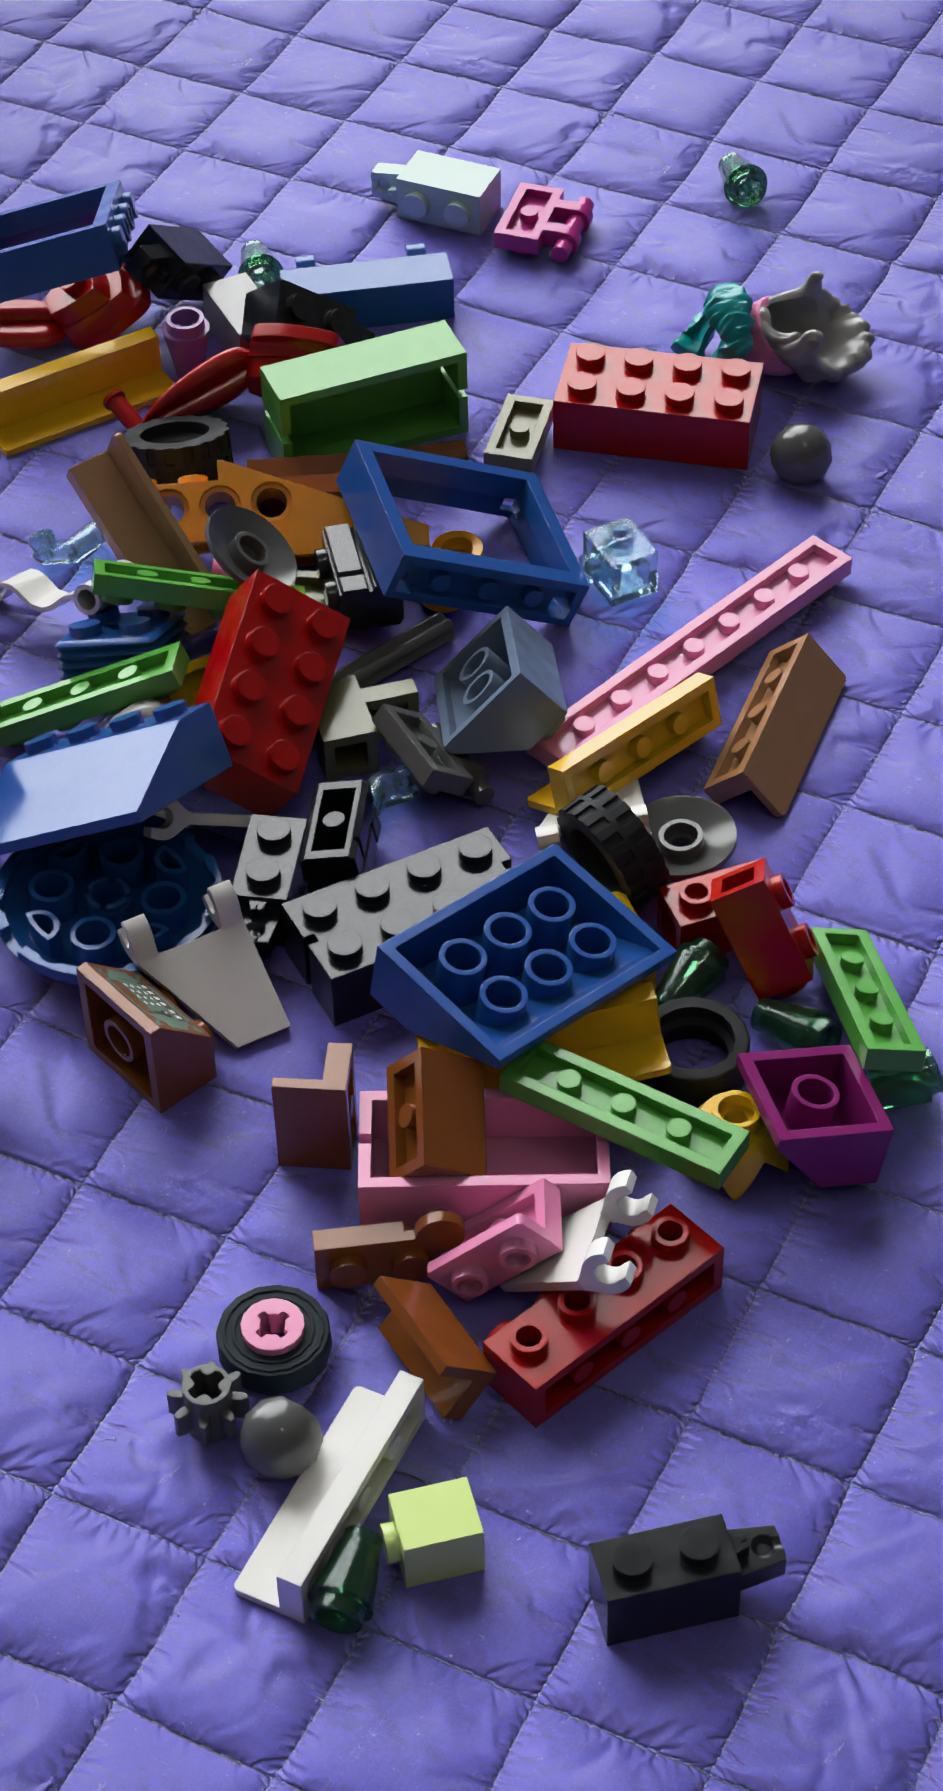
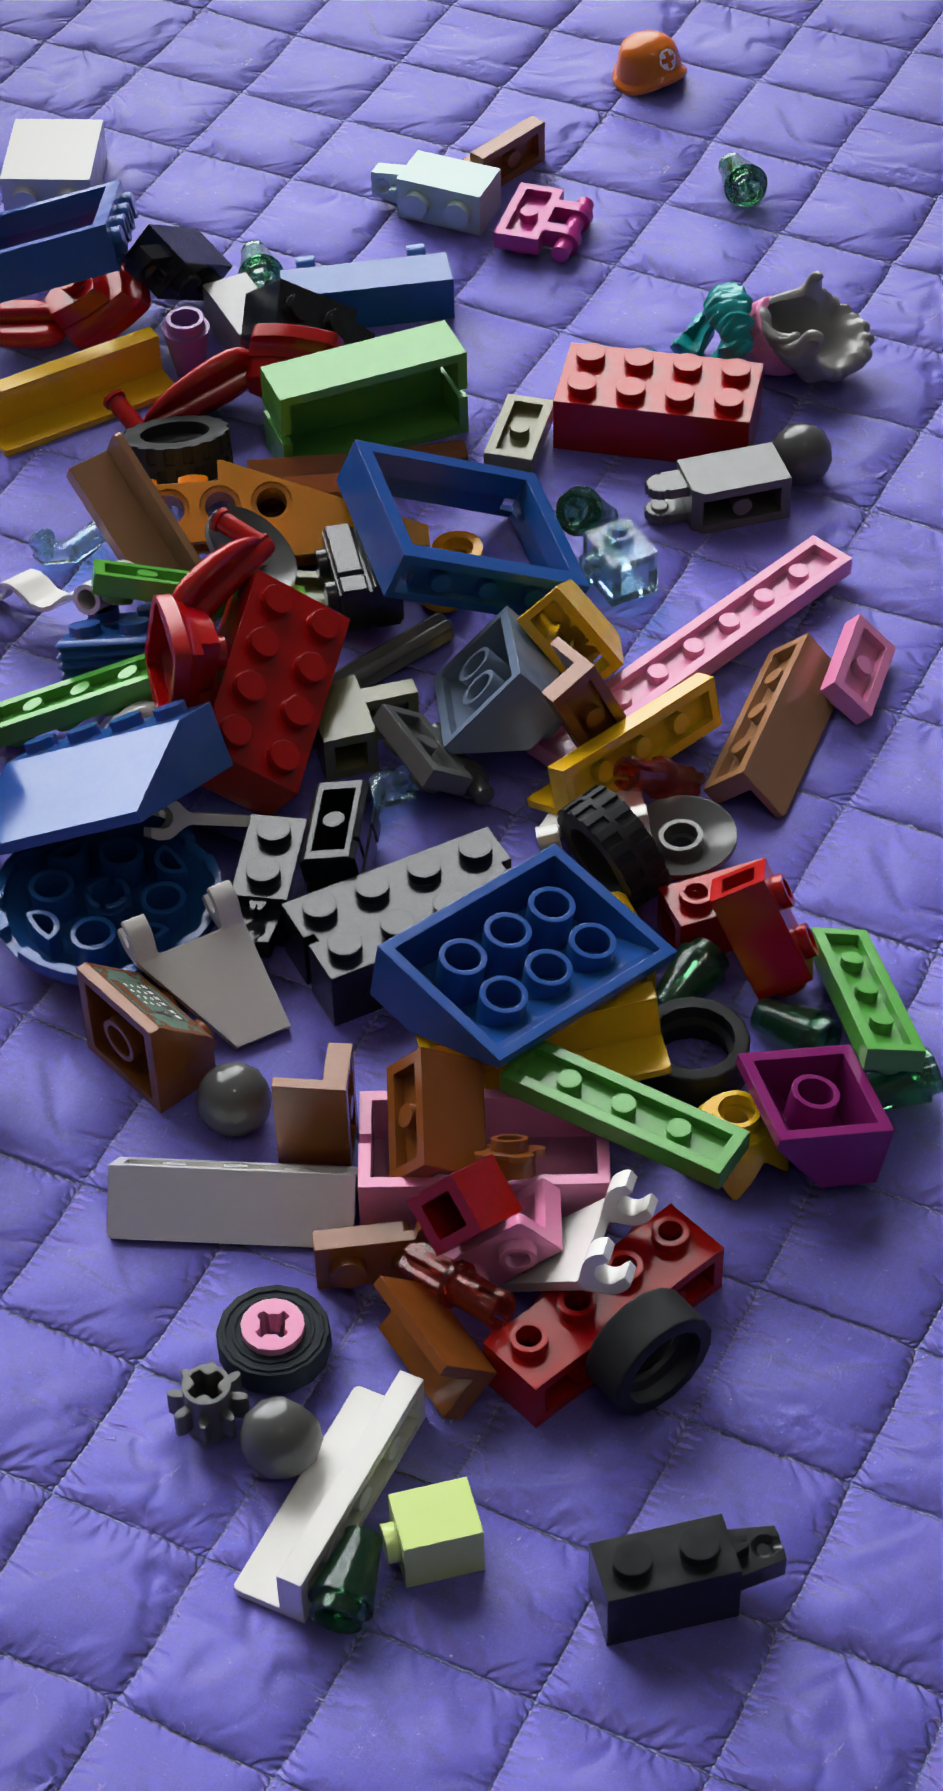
(52, 159): none -> white brick
(181, 637): none -> red piece
(227, 1201): none -> white panel
(233, 1099): none -> dark grey piece
(457, 1284): none -> clear red axle
(464, 1204): none -> red brick
(513, 1155): none -> dark orange plate
(514, 149): none -> dark orange panel
(578, 622): none -> yellow torso
(581, 697): none -> dark orange panel
(583, 510): none -> cone
(647, 63): none -> orange helmet
(648, 1350): none -> black tyre
(657, 777): none -> clear red axle
(721, 490): none -> dark grey hinge
(857, 669): none -> bright pink plate

